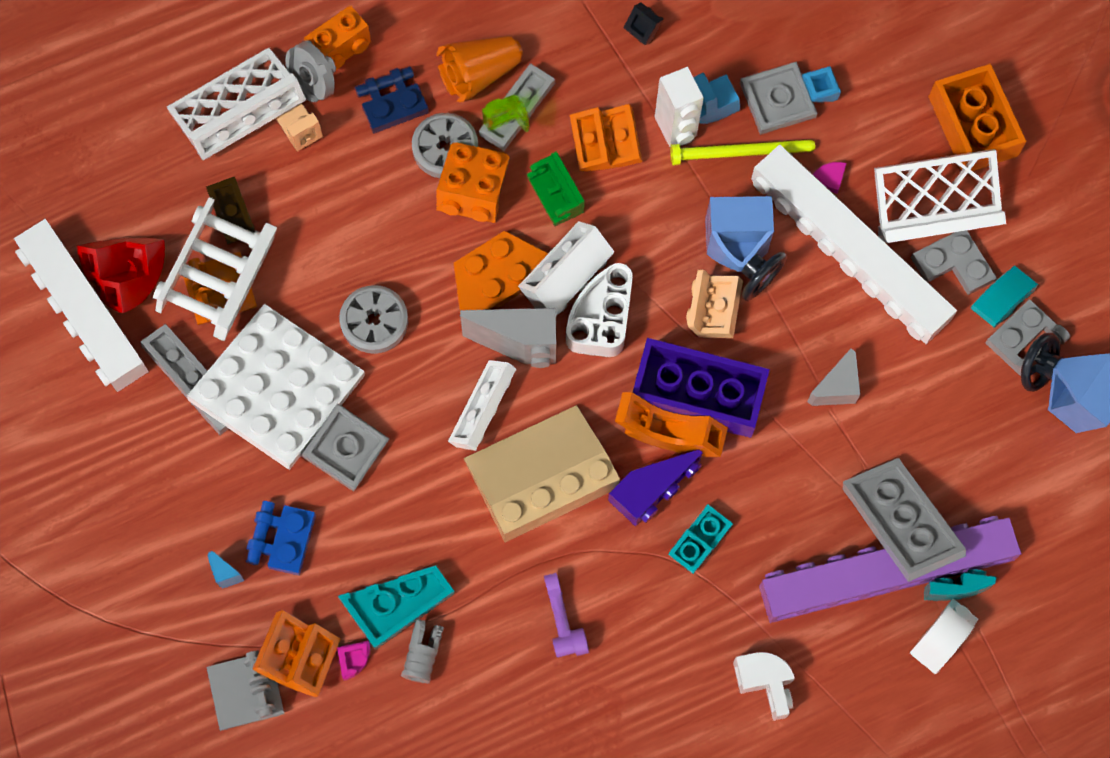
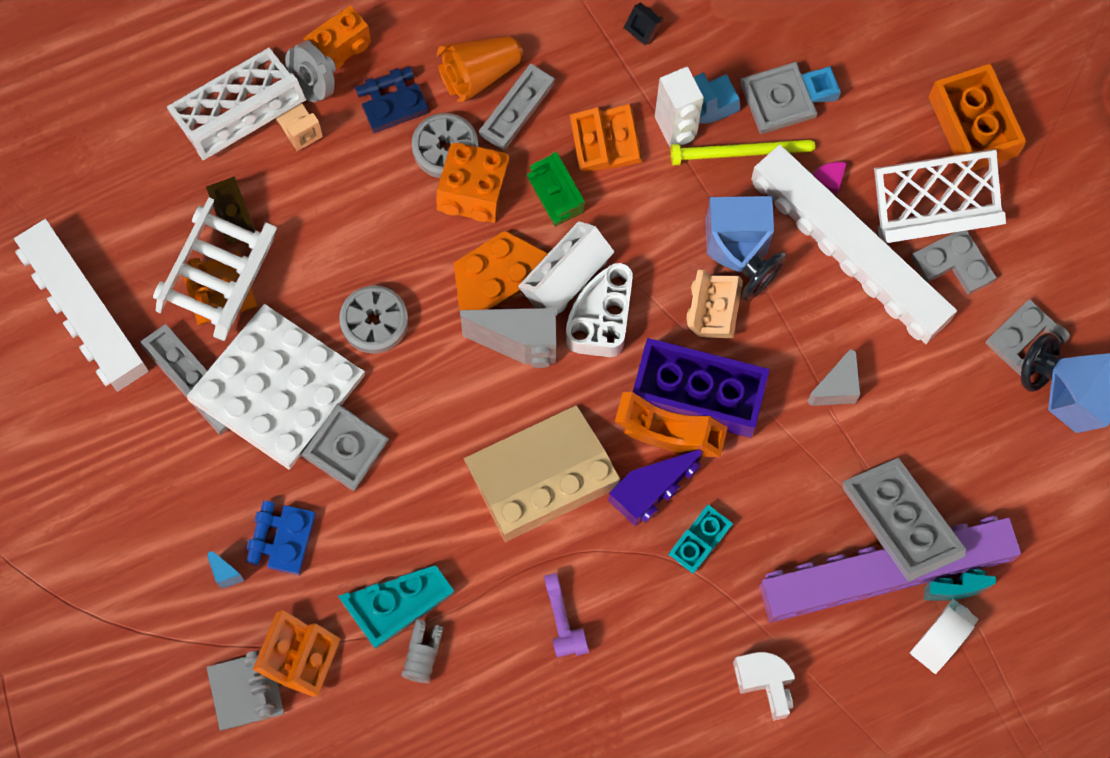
(123, 269): red brick -> none
(353, 658): dark pink tile -> none
(482, 405): white plate -> none
(505, 110): clear neon green plate -> none
(1003, 296): teal slope -> none

